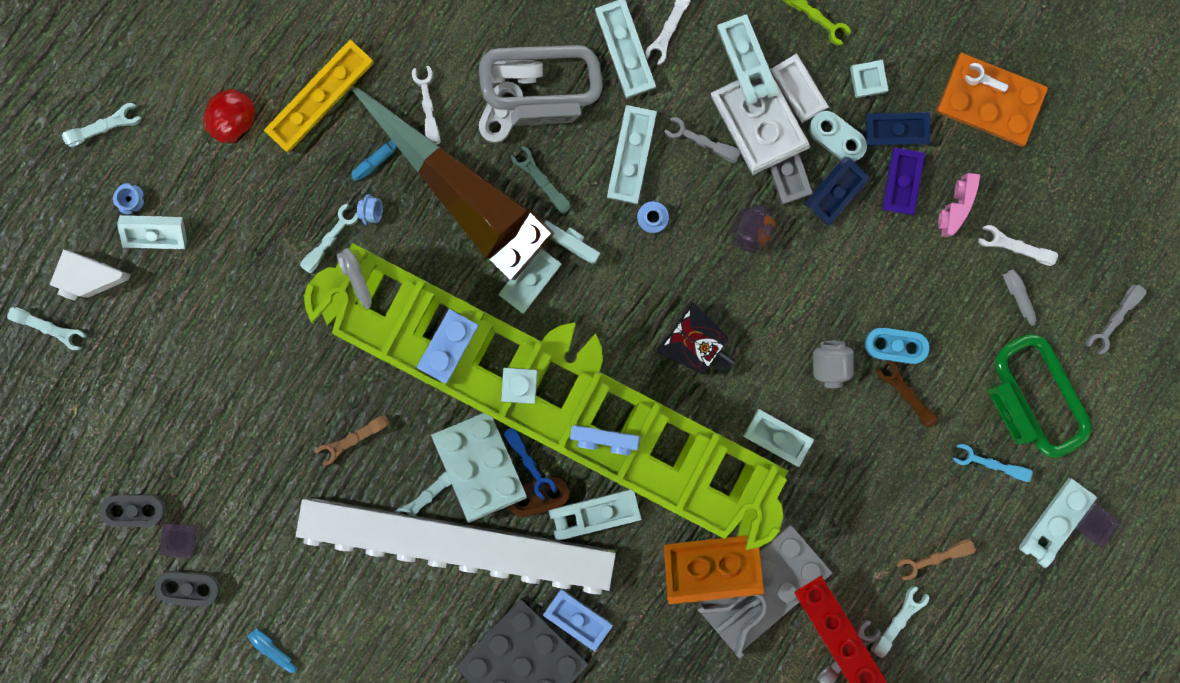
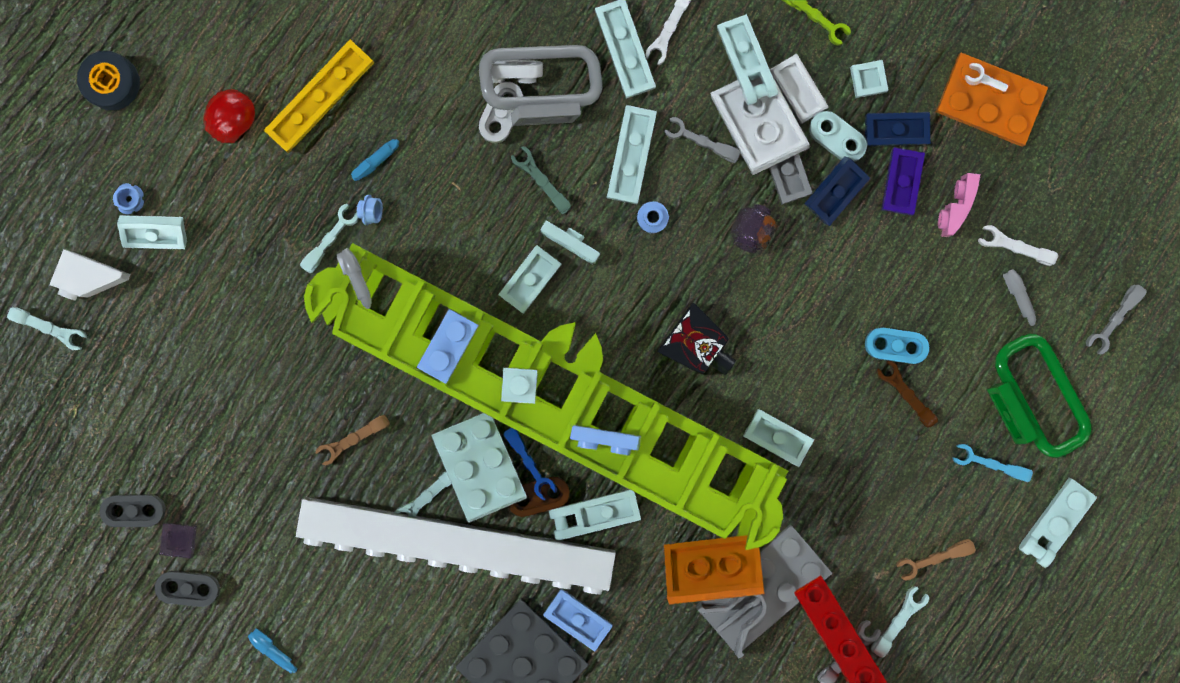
(77, 136): light aqua piece -> none
(118, 86): none -> black wheel
(431, 127): white piece -> none
(491, 218): reddish brown plate -> none
(833, 363): light grey head -> none
(1097, 525): clear purple plate -> none

